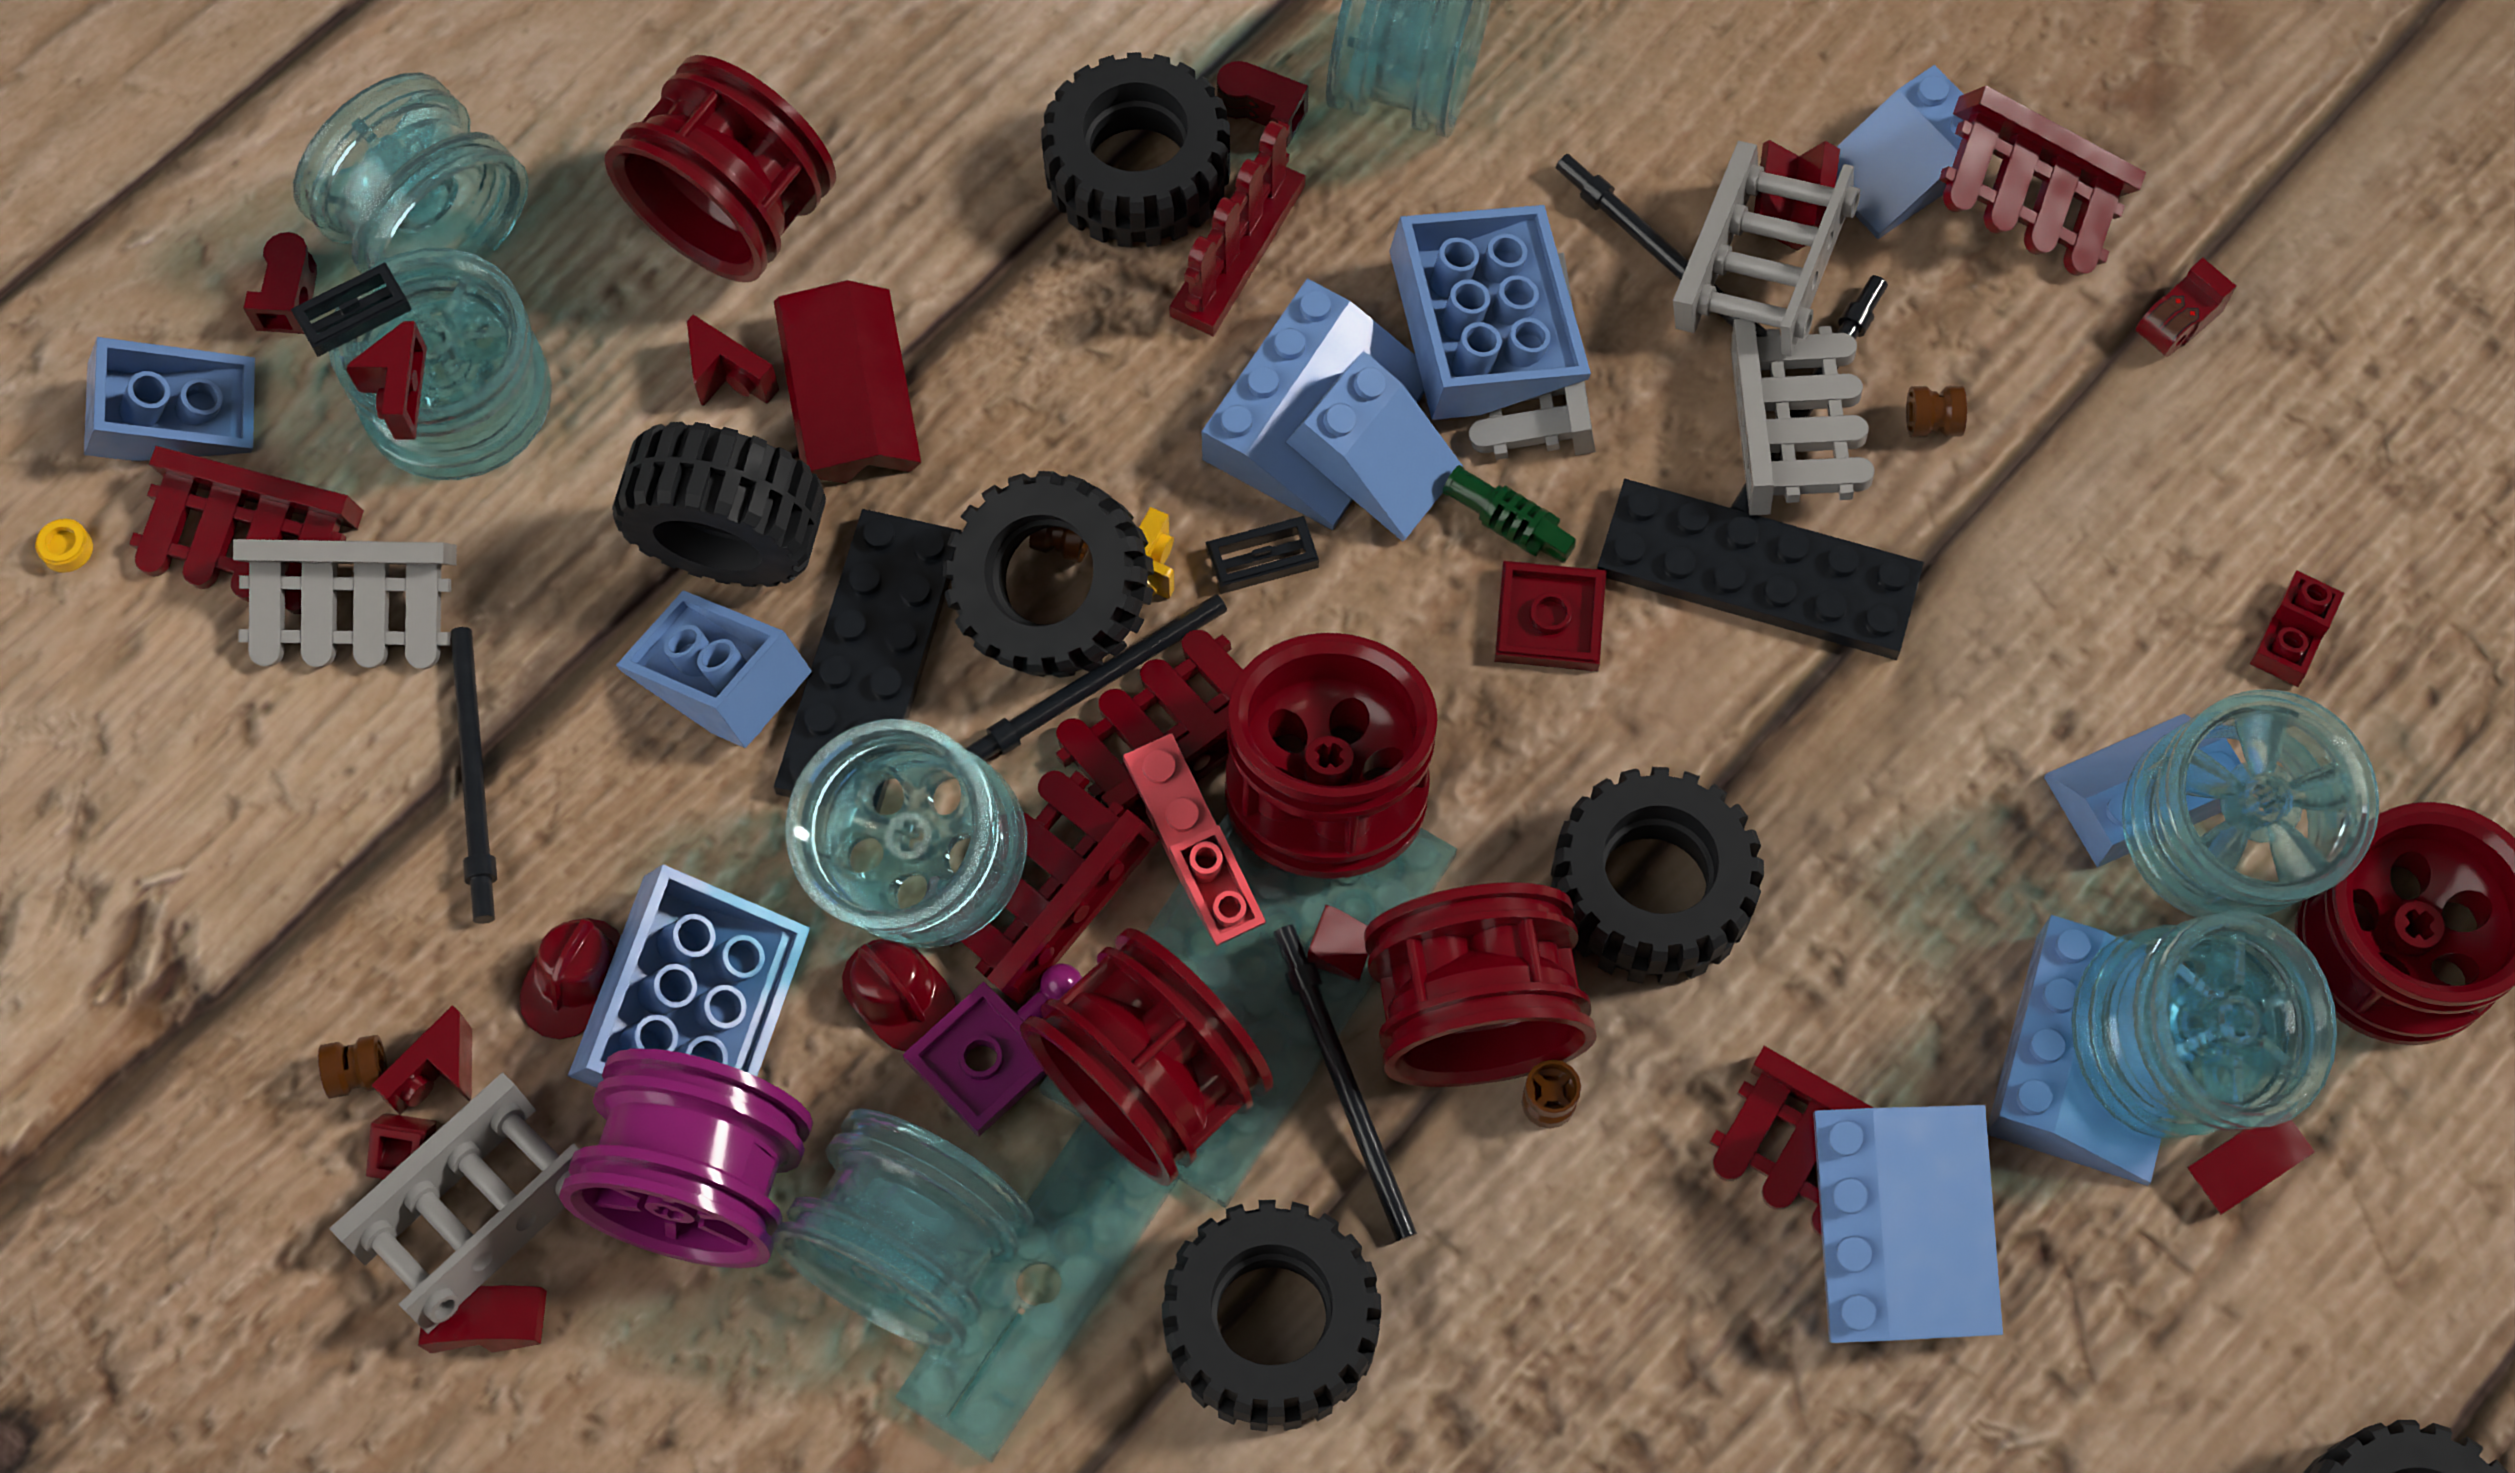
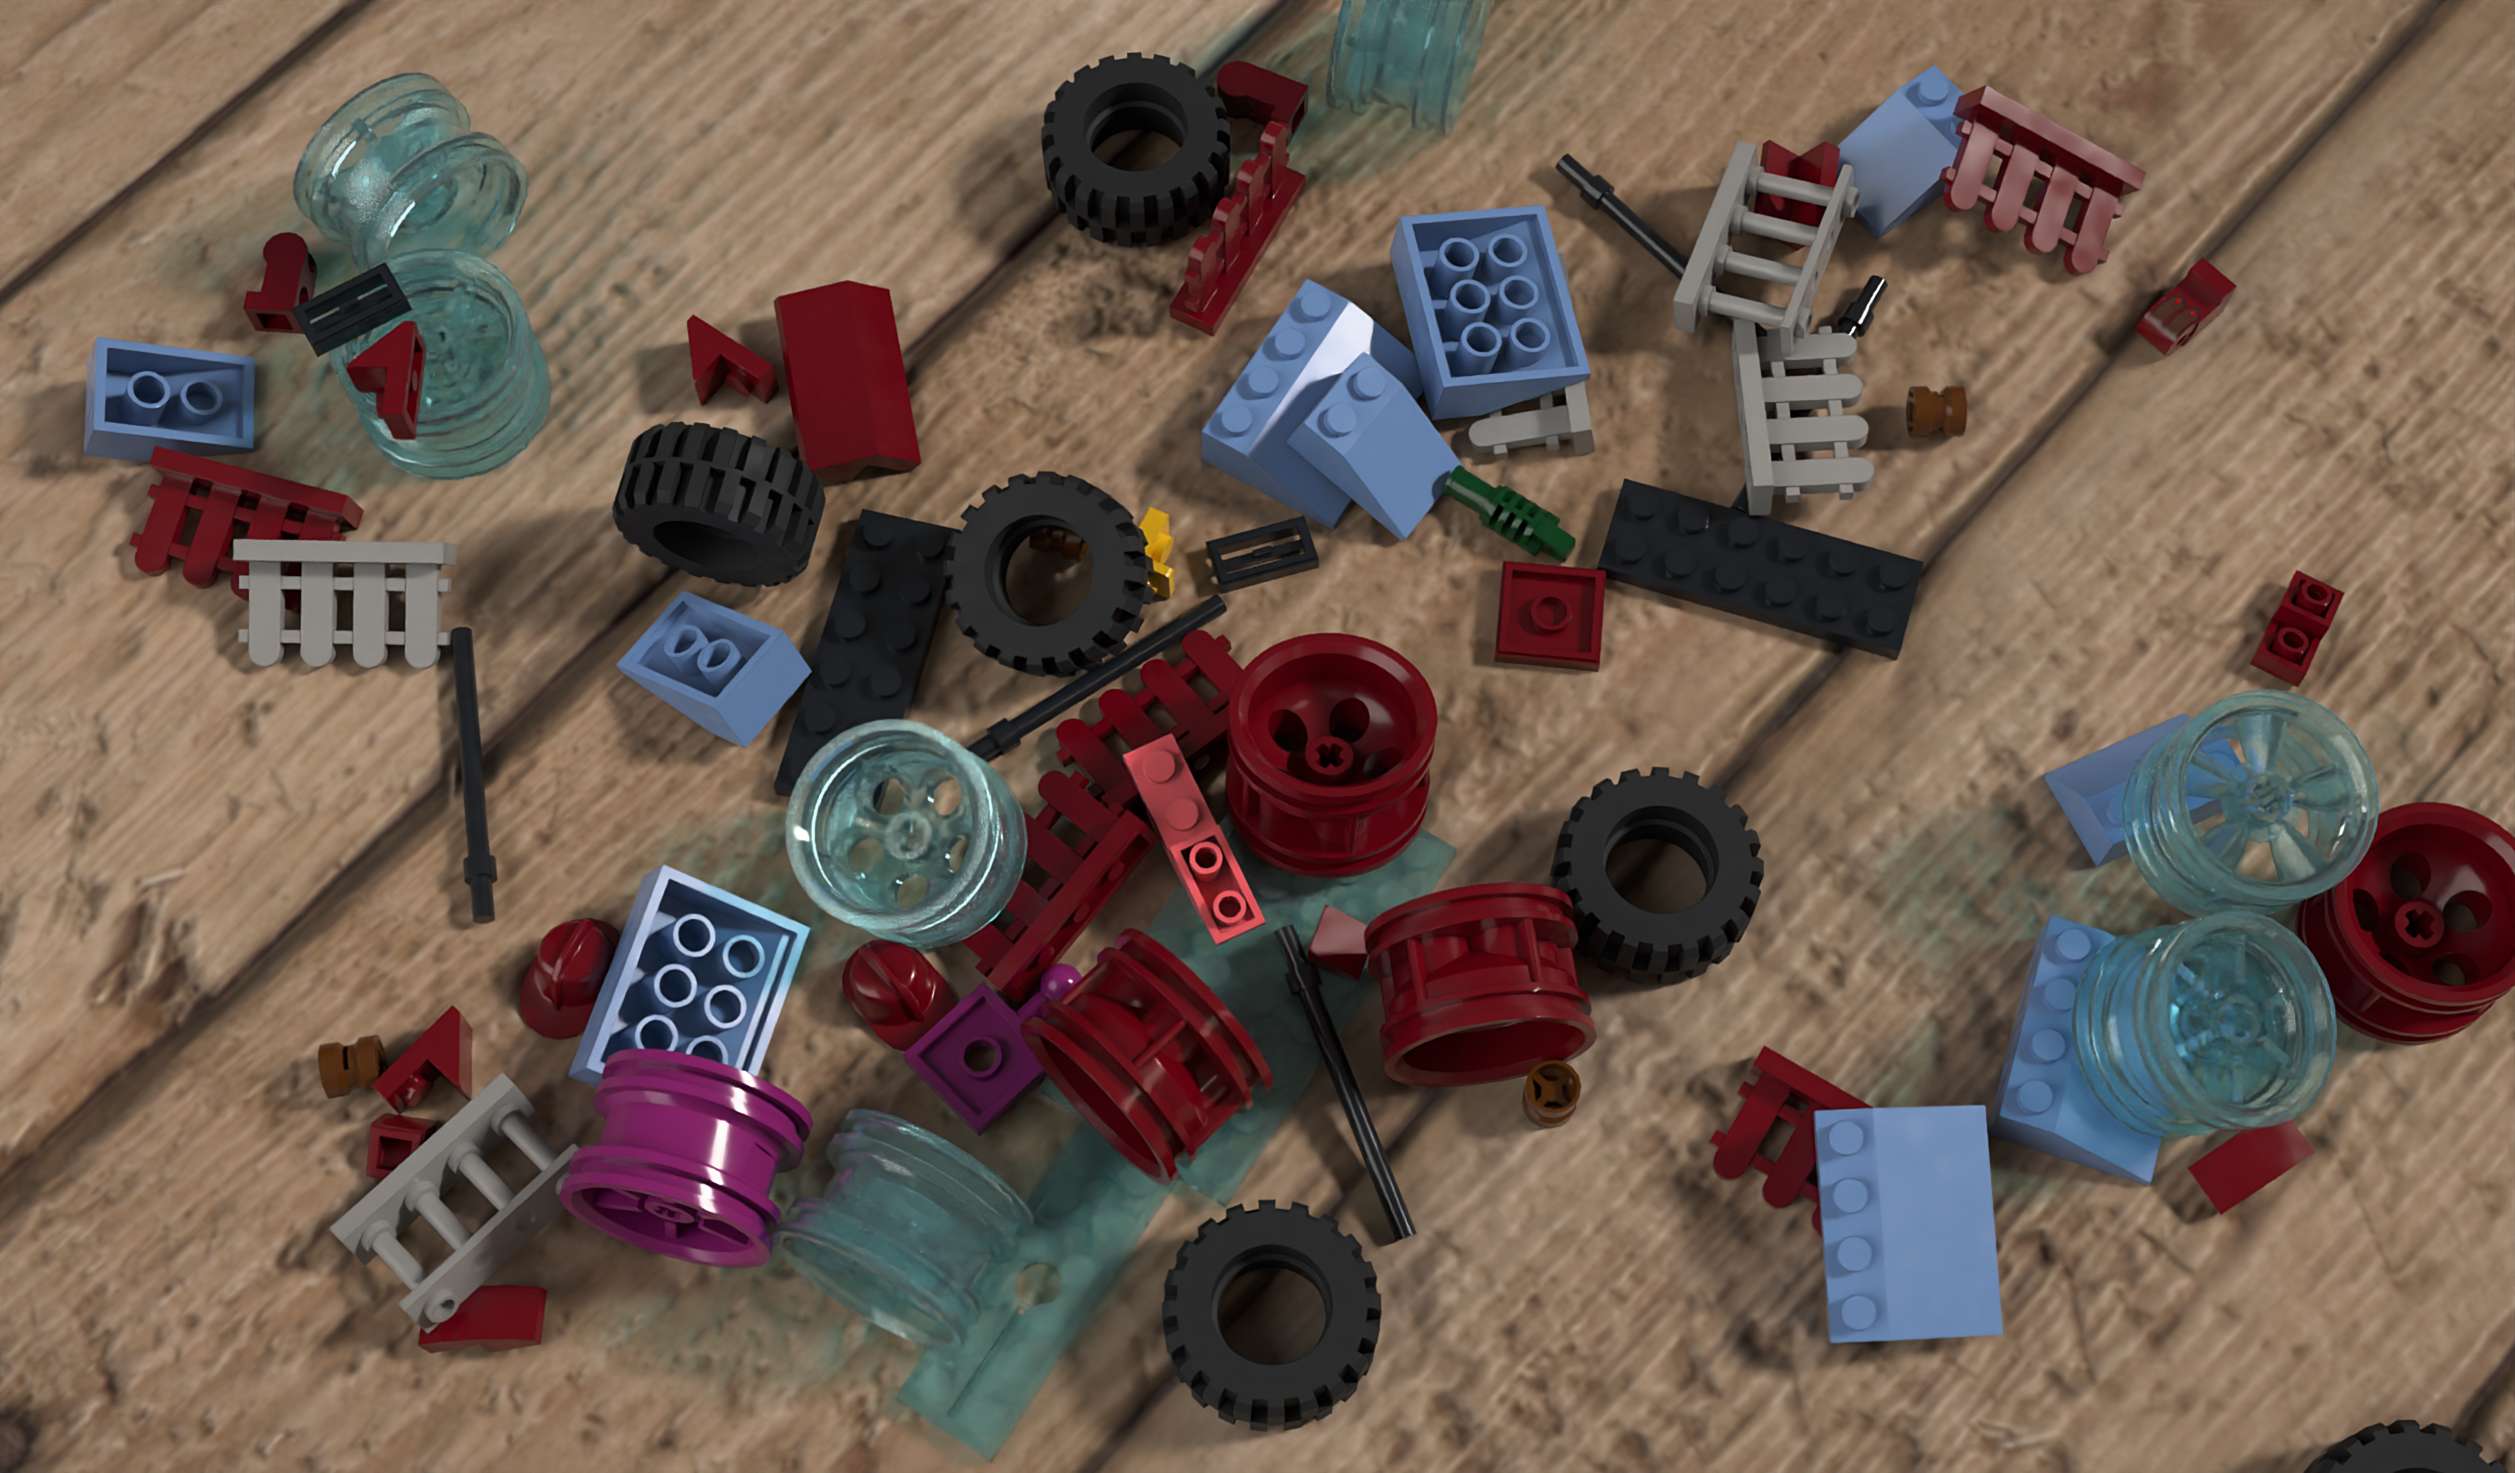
(64, 545): yellow tile -> none
(721, 168): dark red wheel -> none

